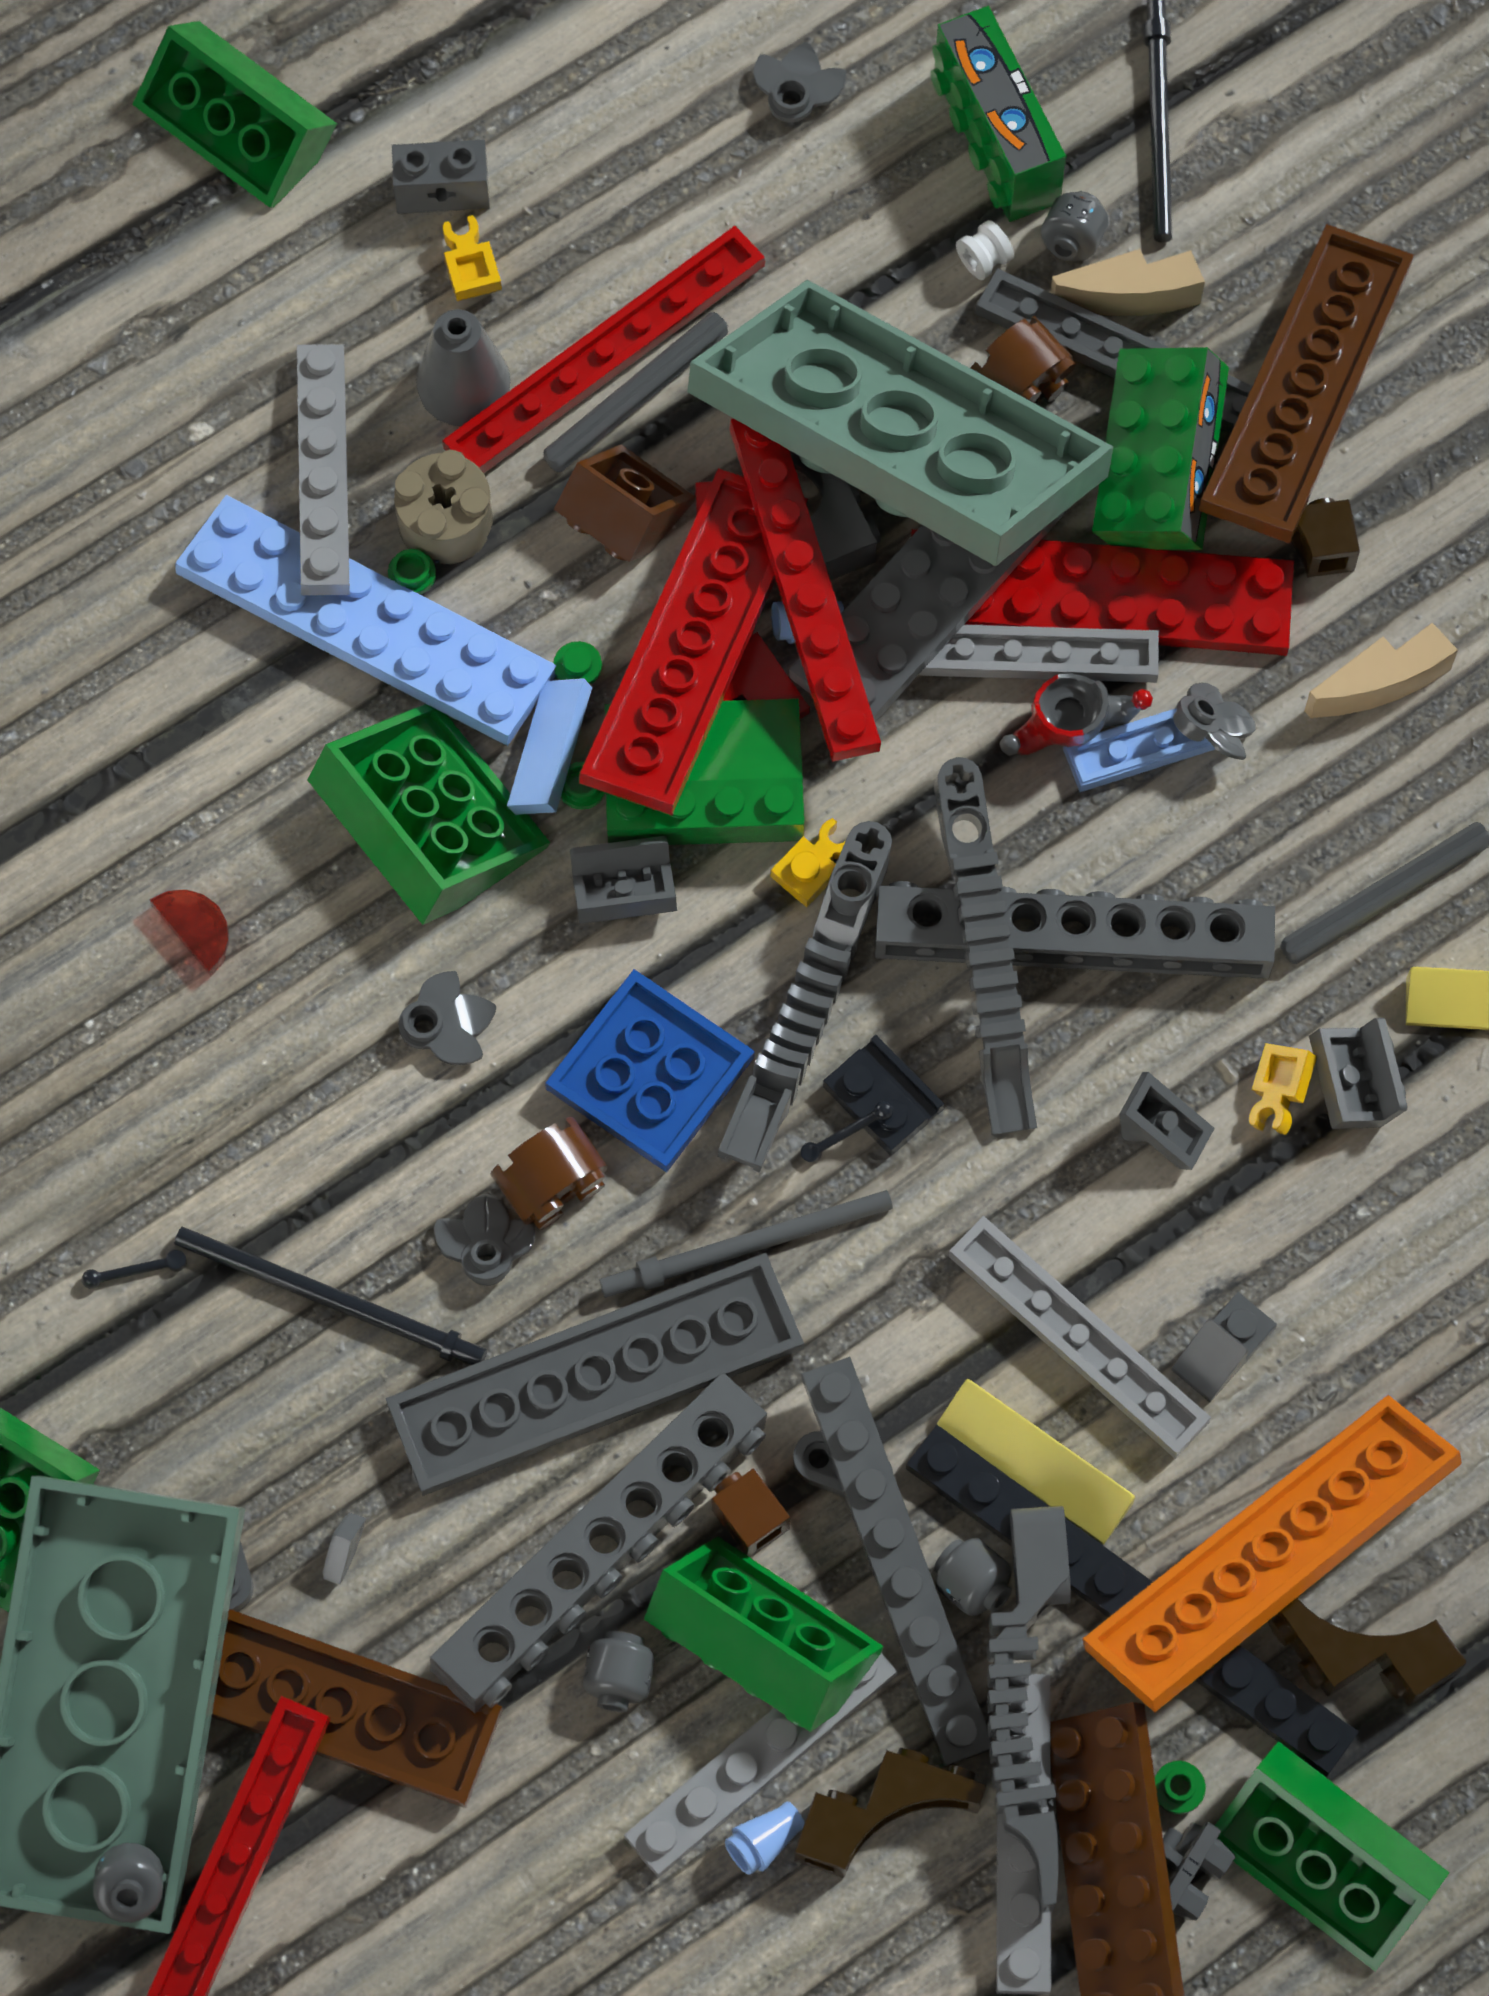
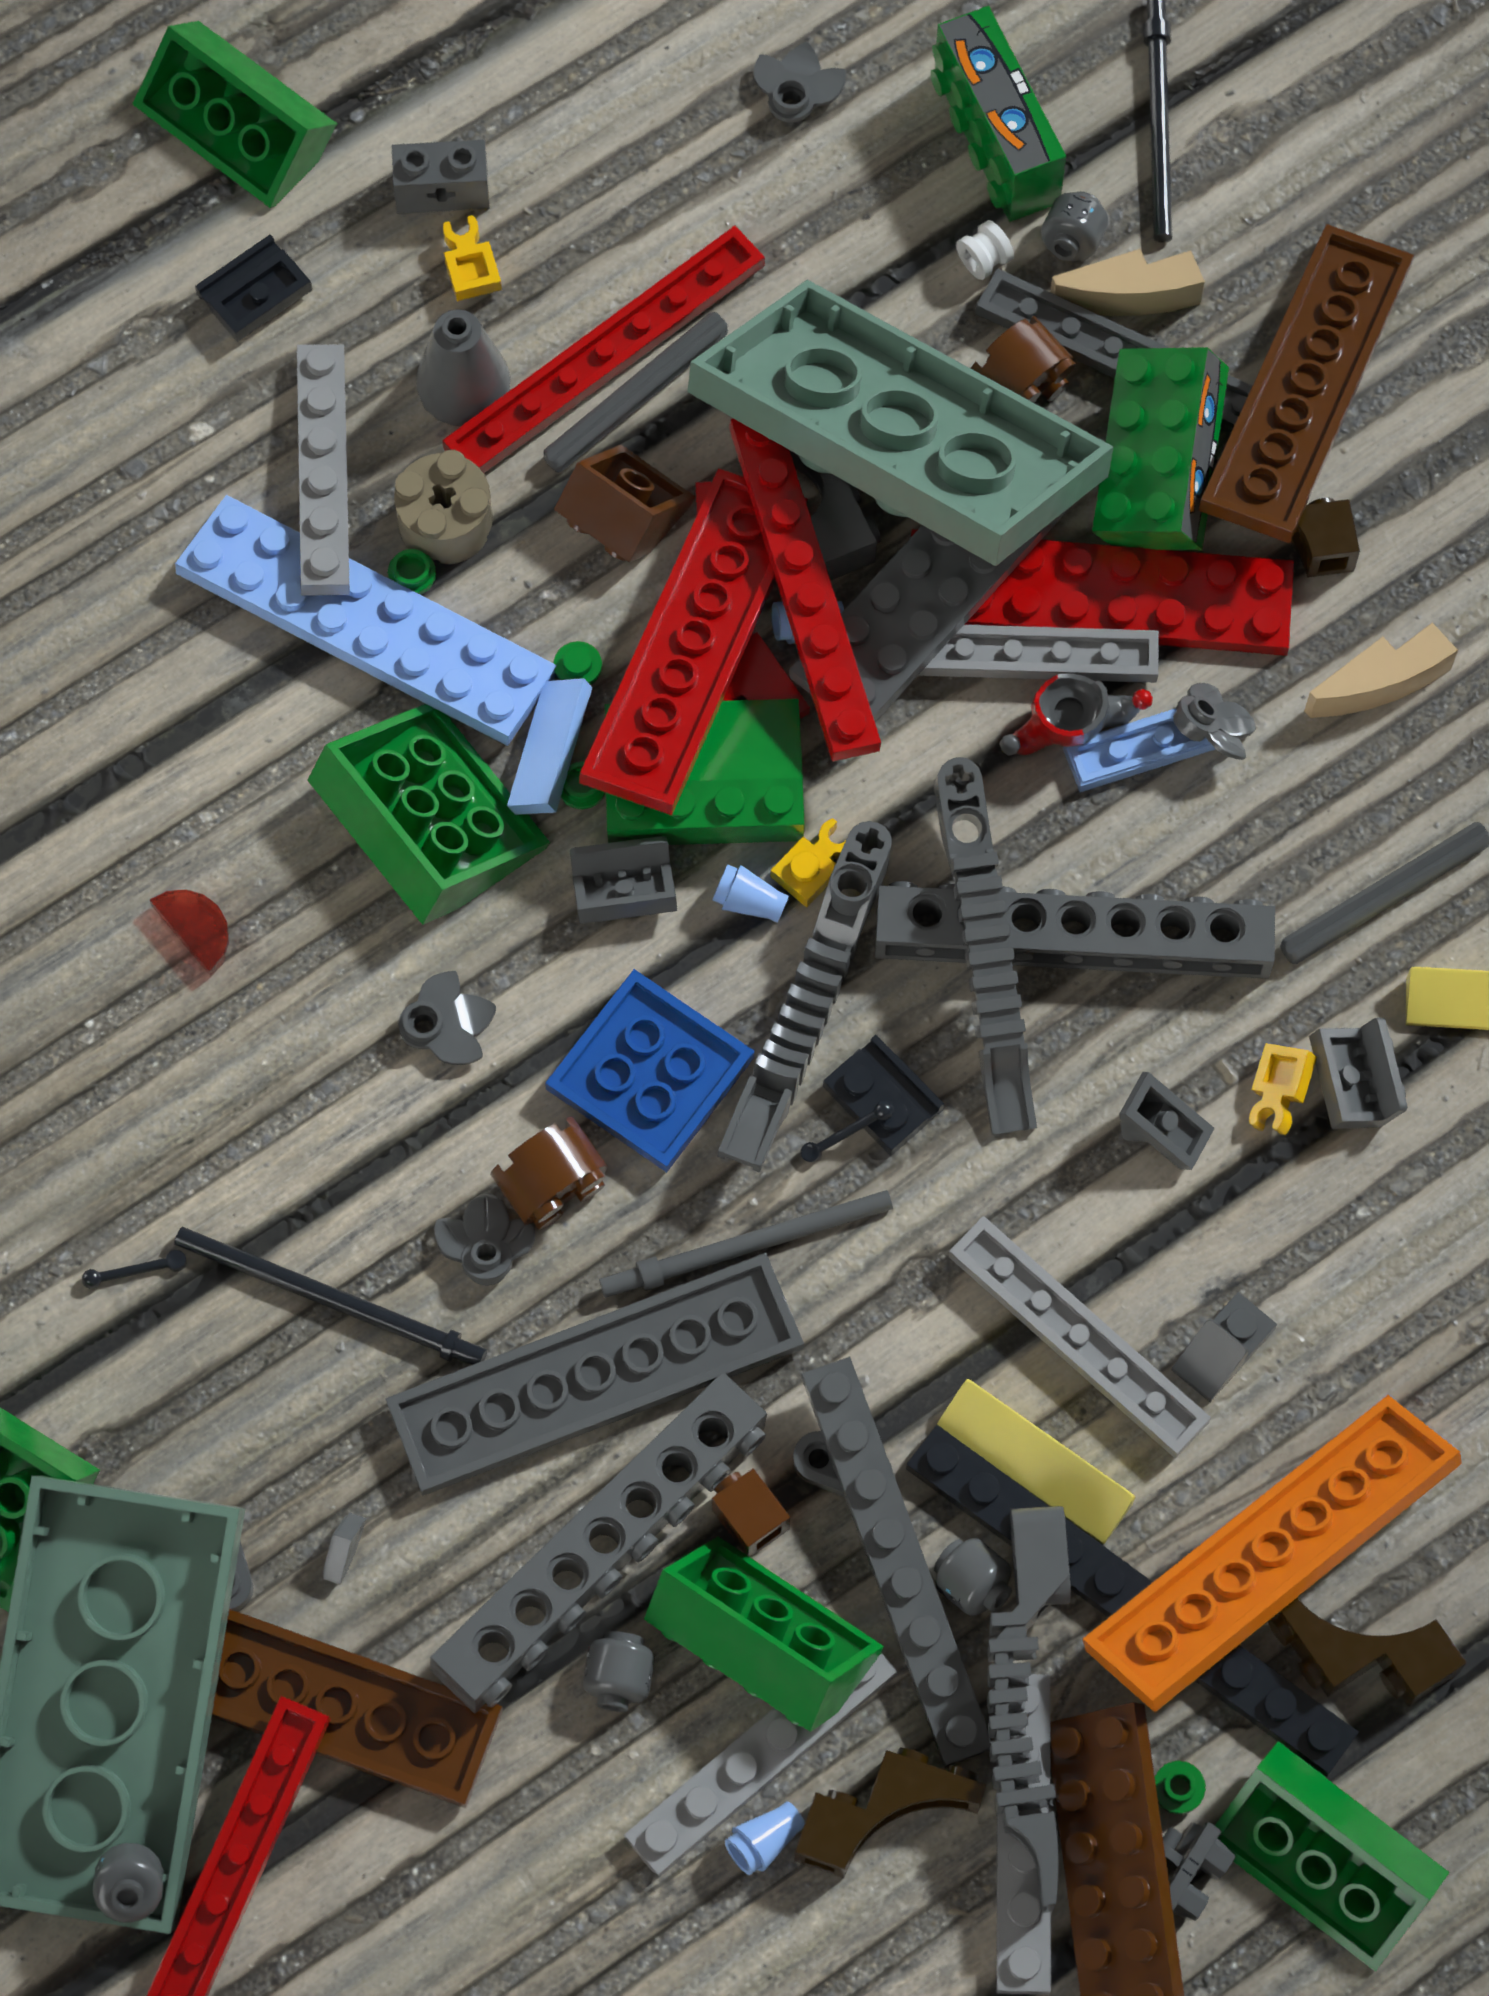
(253, 288): none -> black plate
(748, 894): none -> light blue cone

